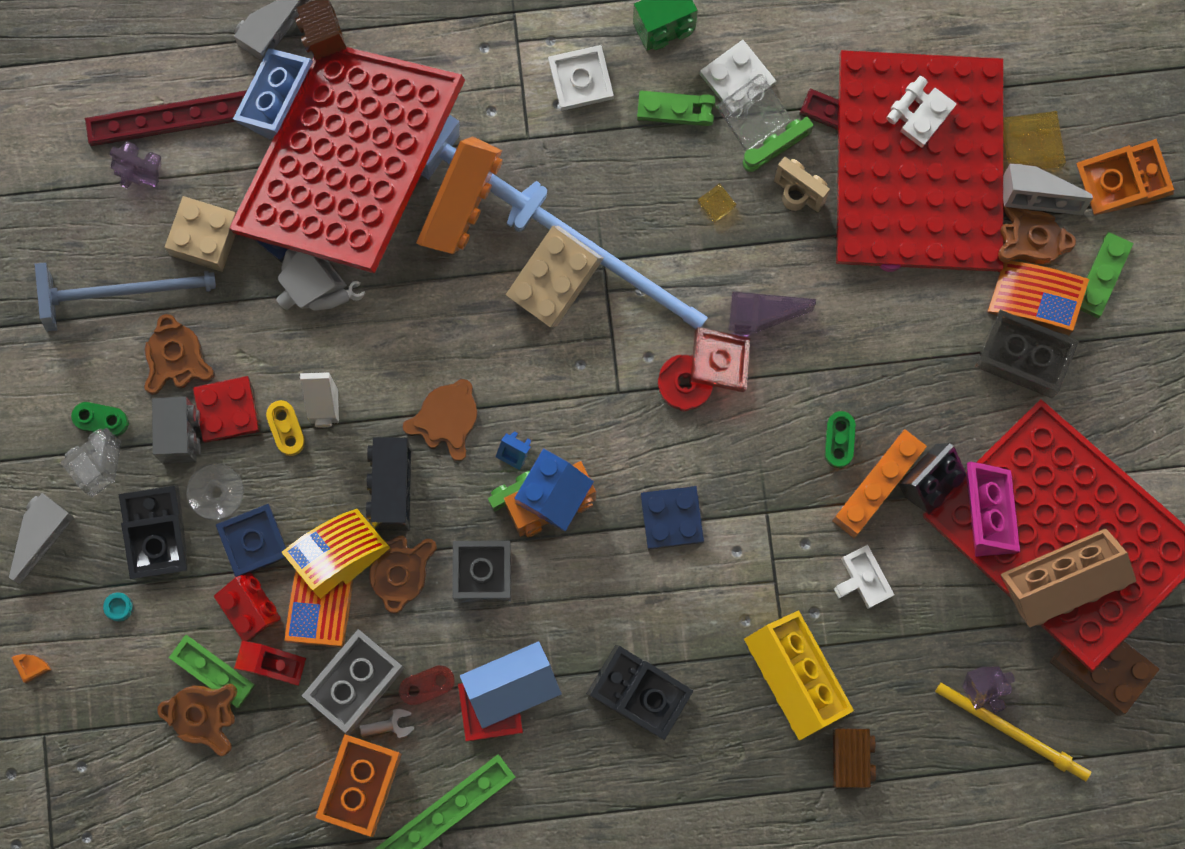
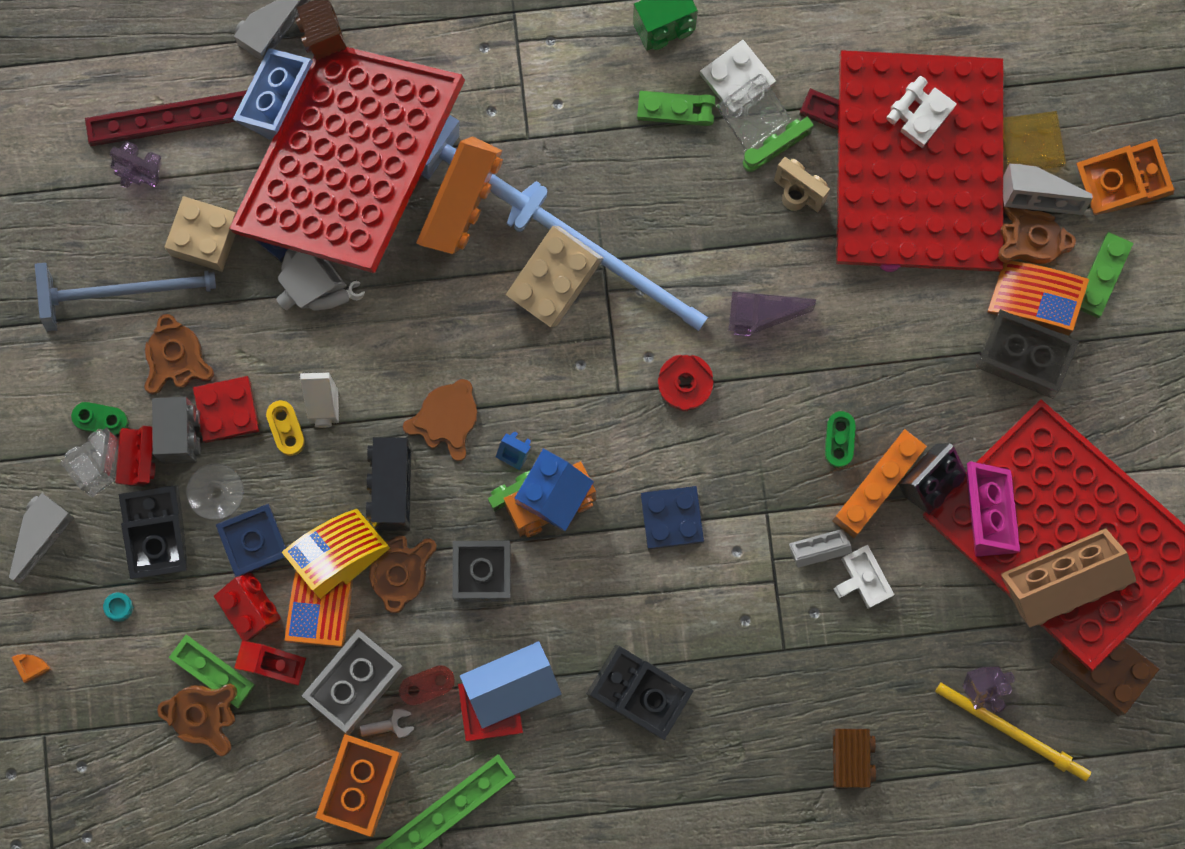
(135, 457): none -> red bracket
(581, 77): white plate -> none
(717, 203): clear yellow tile -> none
(720, 359): clear red tile -> none
(798, 674): yellow slope -> none
(820, 548): none -> light grey plate

